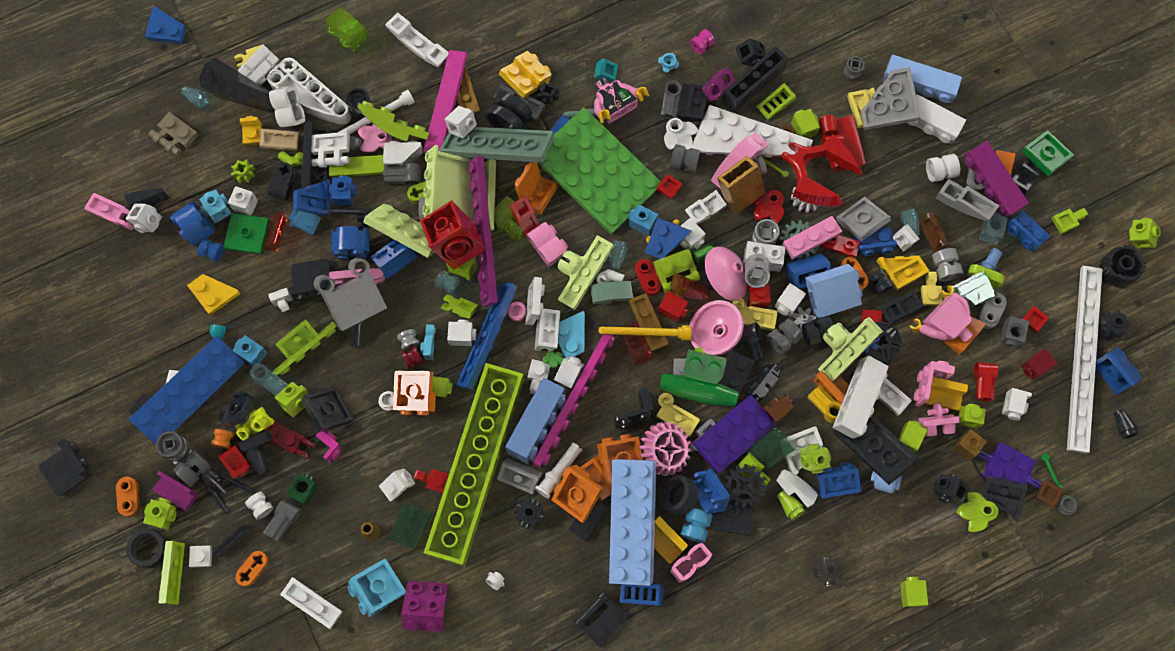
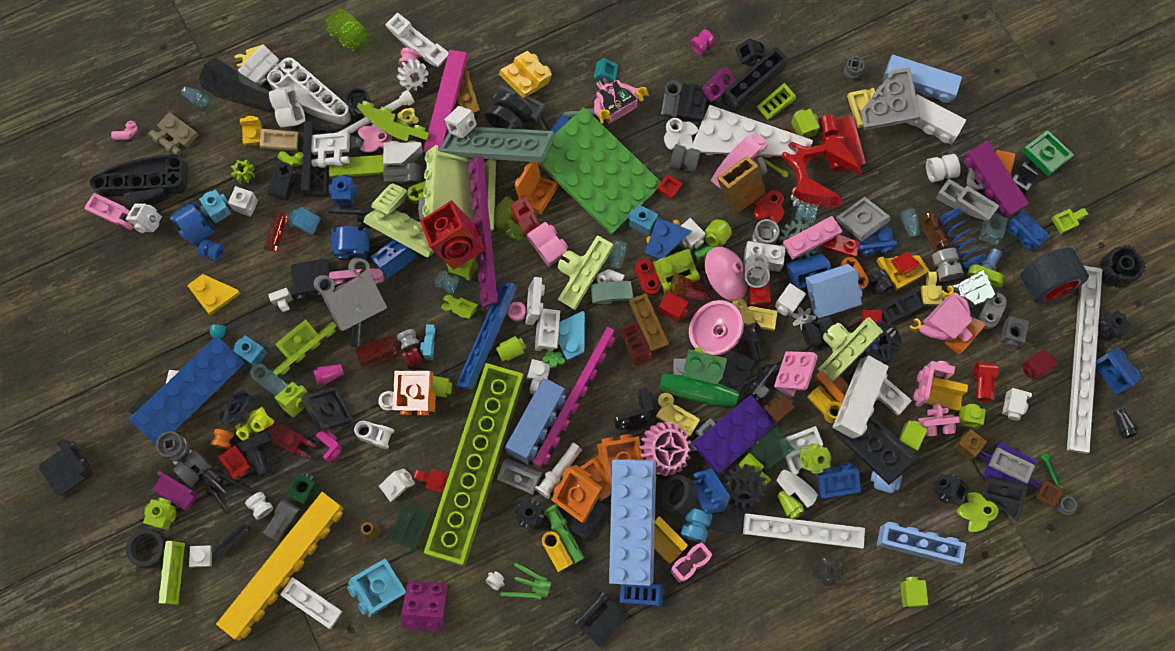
(127, 134): none -> bright pink arm
(129, 495): orange plate -> none
(143, 170): none -> black beam
(164, 28): blue wing -> none
(246, 234): green plate -> none
(256, 571): orange beam -> none
(280, 566): none -> yellow brick
(313, 199): blue wing -> none
(328, 373): none -> dark pink cone
(376, 351): none -> clear red slope
(377, 435): none -> white piece
(390, 199): none -> yellowish green slope
(408, 53): none -> bright pink wheel
(408, 113): none -> light yellow plate
(411, 68): none -> white gear
(461, 333): white brick -> none
(511, 348): none -> lime brick
(540, 586): none -> bright green plant
(543, 93): black gear -> none
(557, 552): none -> yellow piece
(559, 525): none -> bright green pin
(569, 371): white brick -> none
(669, 57): medium azure plate -> none
(682, 332): yellow piece -> none
(706, 208): white slope -> none
(718, 233): none -> lime head
(782, 338): dark grey wheel -> none
(795, 372): none -> bright pink bracket
(804, 531): none -> white plate
(806, 213): none -> clear light blue wheel
(905, 237): white tile -> none
(905, 263): none -> red slope
(921, 544): none -> light blue brick
(976, 260): none -> blue piece
(1011, 465): none -> light grey plate
(1036, 319): red plate -> none
(1054, 275): none -> black wheel
(1144, 233): lime brick -> none

